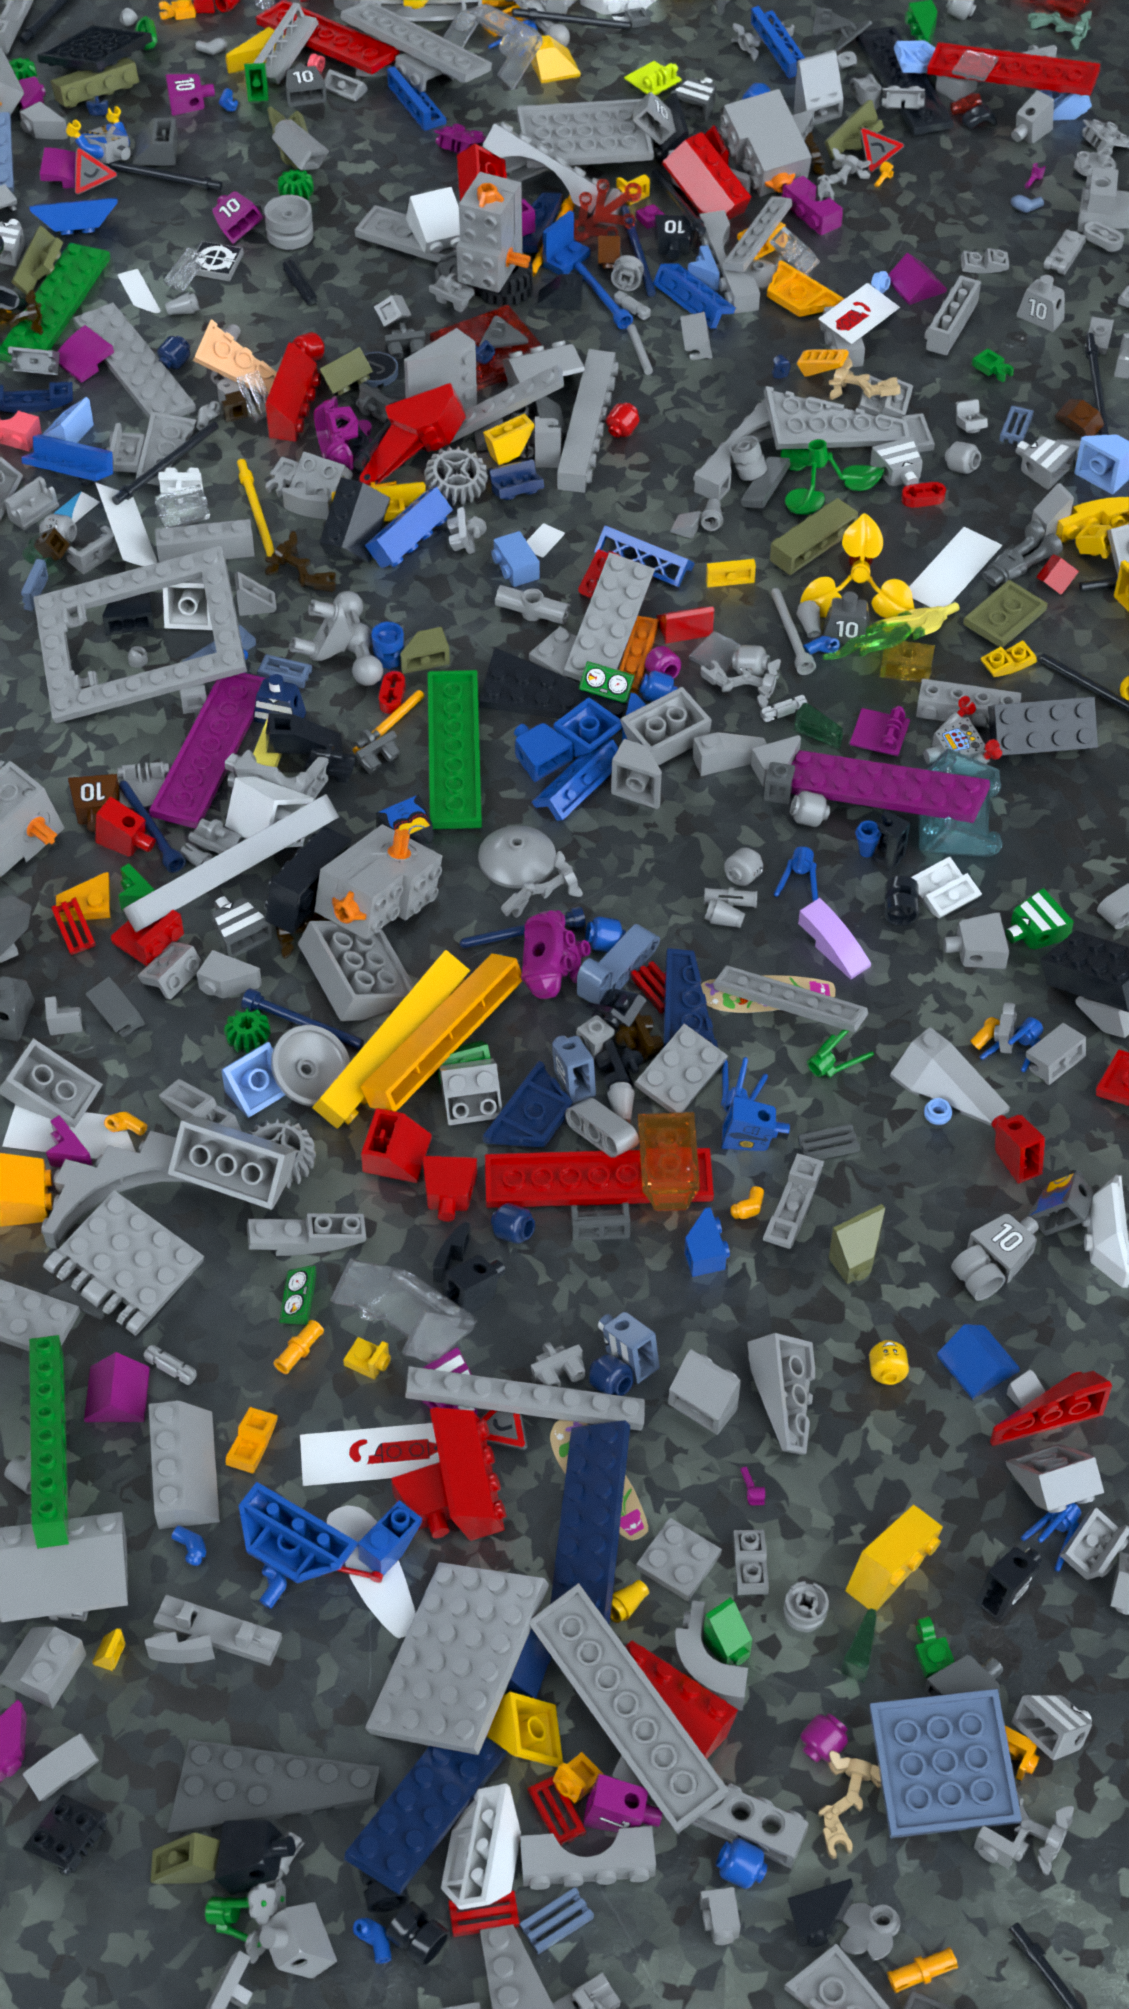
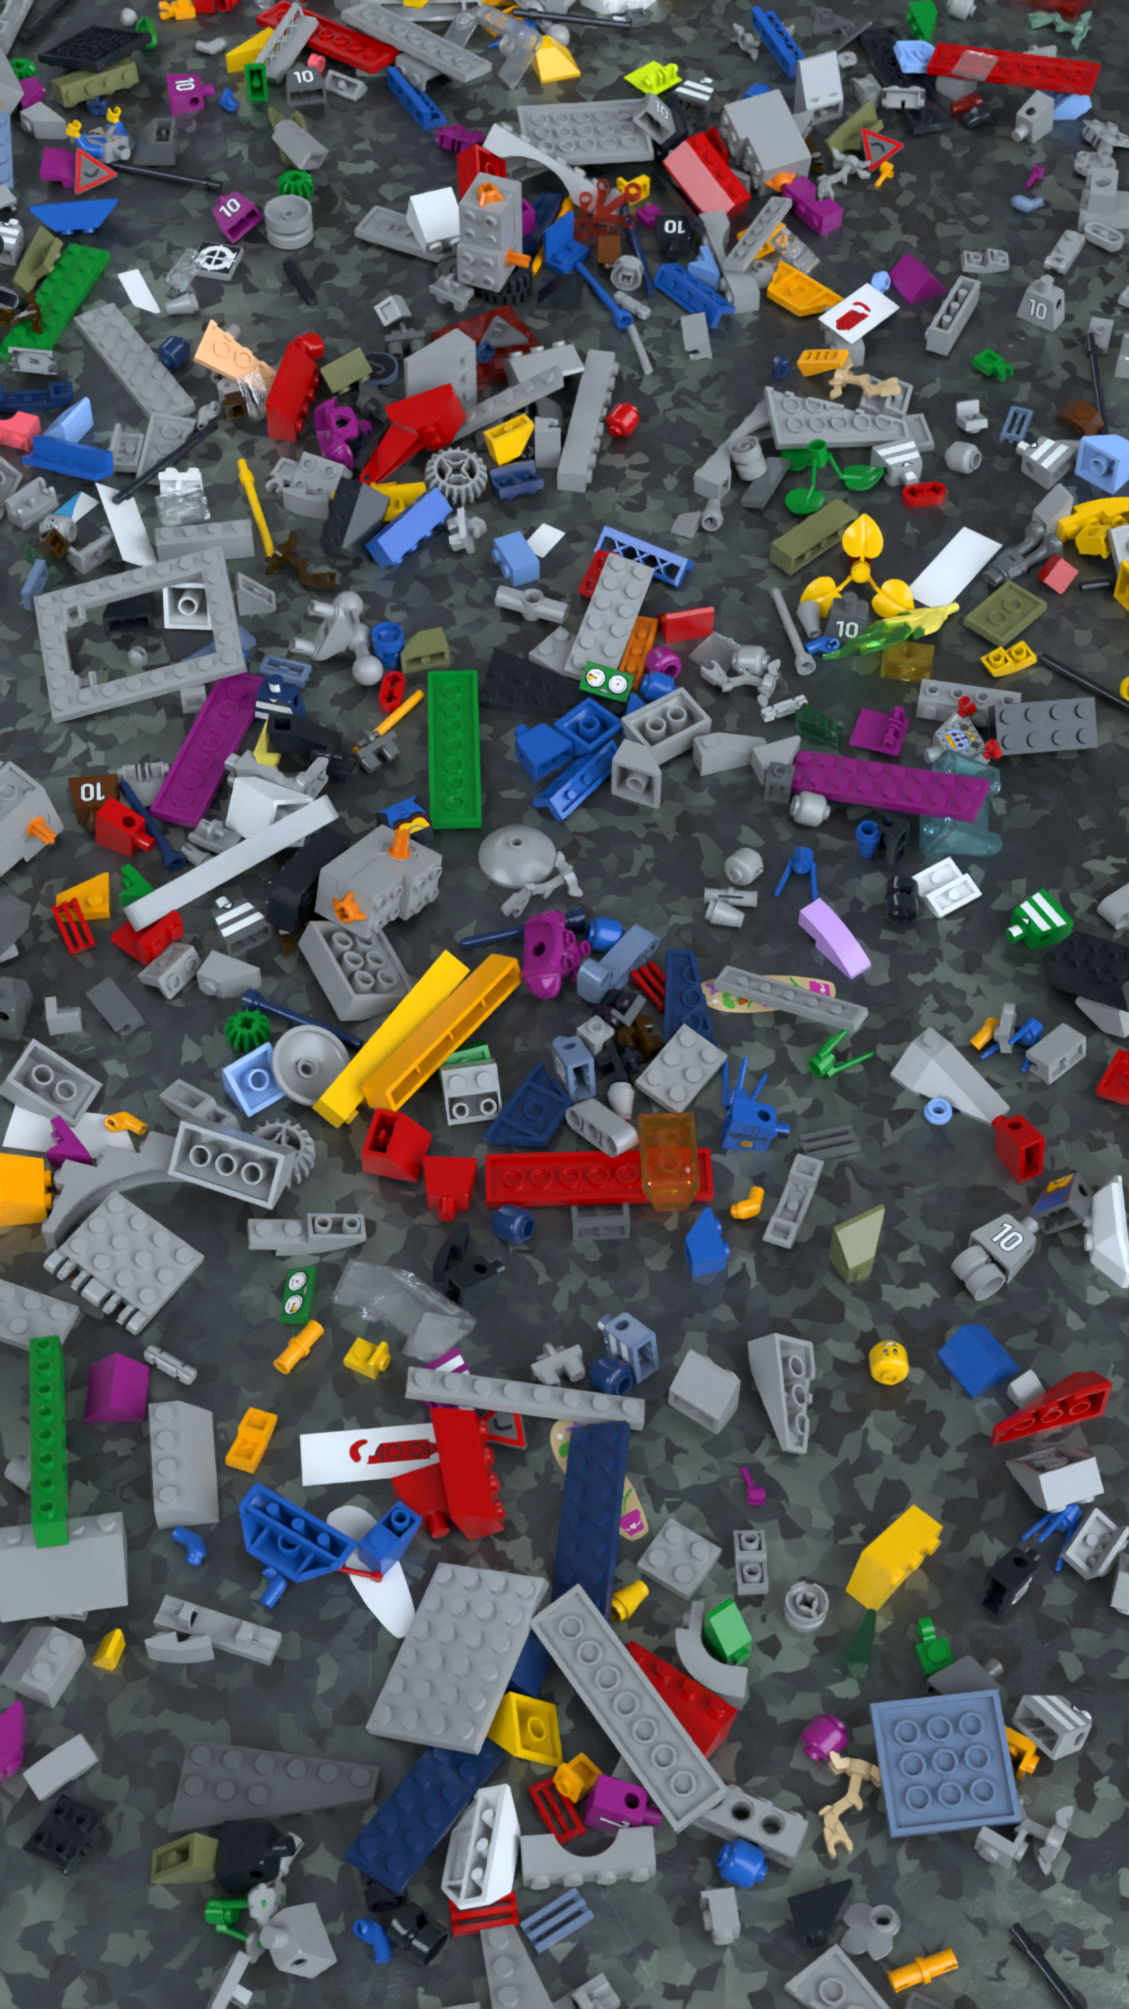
(83, 353): magenta slope -> none
(730, 573): yellow plate -> none
(980, 942): light grey torso -> none

